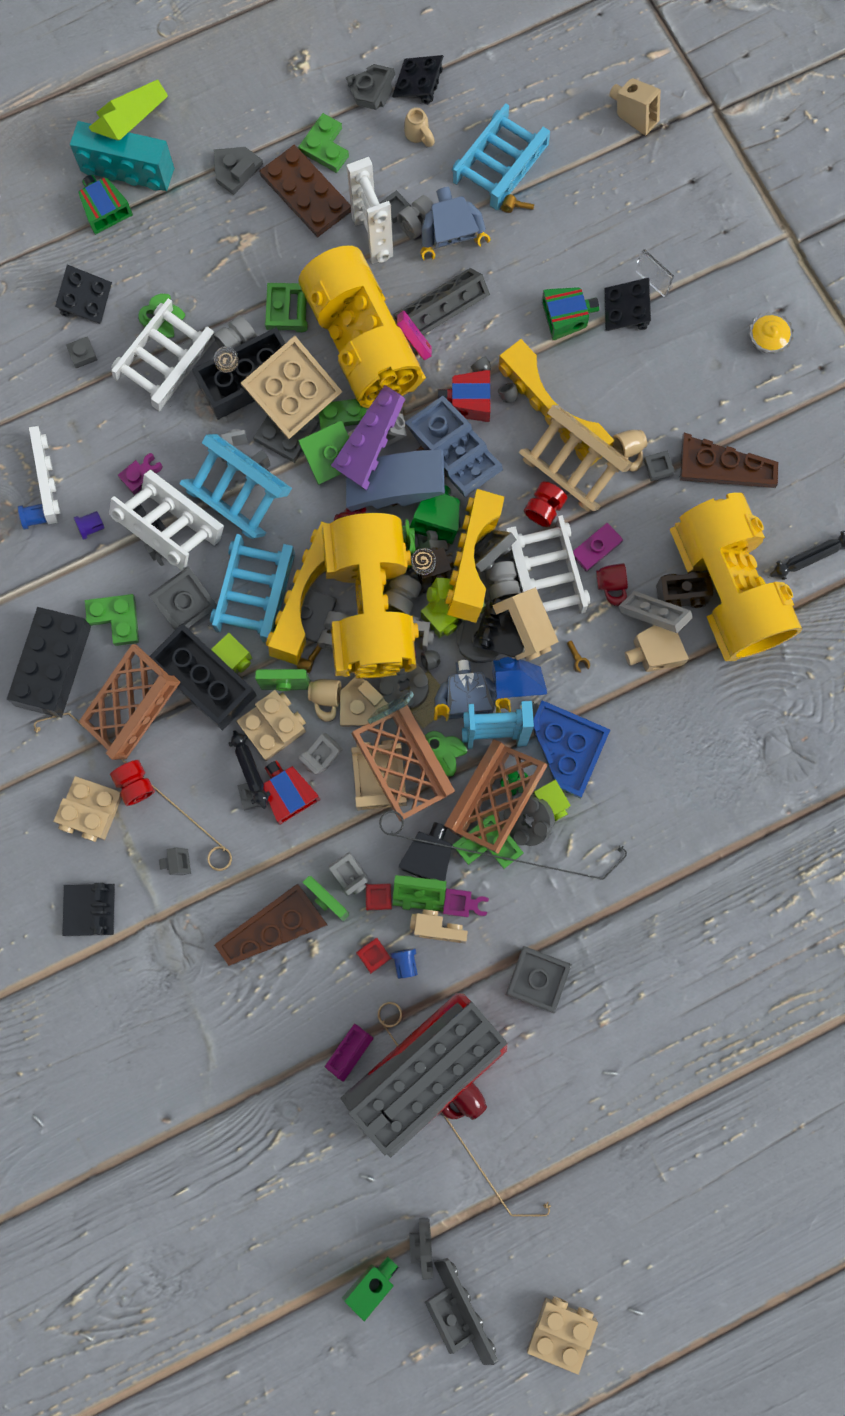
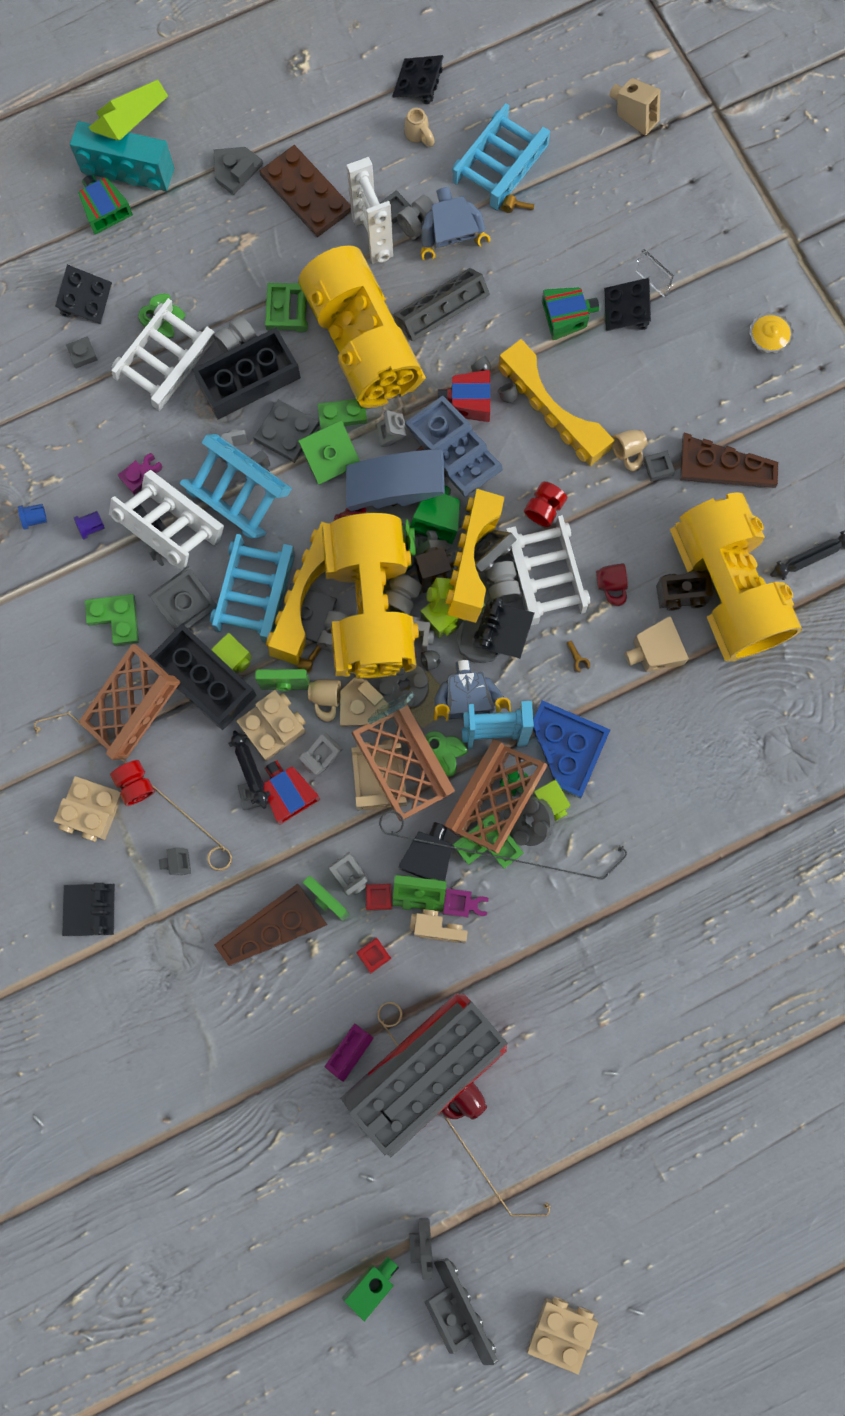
(43, 465): white plate -> none
(49, 662): black brick -> none
(226, 359): clear tile -> none
(291, 387): tan plate -> none
(320, 146): bright green plate -> none
(362, 448): medium lavender wing -> none
(372, 86): dark grey plate -> none
(405, 963): blue bush -> none
(414, 335): dark pink tile -> none
(423, 561): tile -> none
(517, 678): blue slope -> none
(530, 623): tan panel -> none
(538, 979): dark grey plate -> none
(597, 448): tan fence -> none
(597, 547): magenta plate -> none
(655, 611): light grey plate -> none

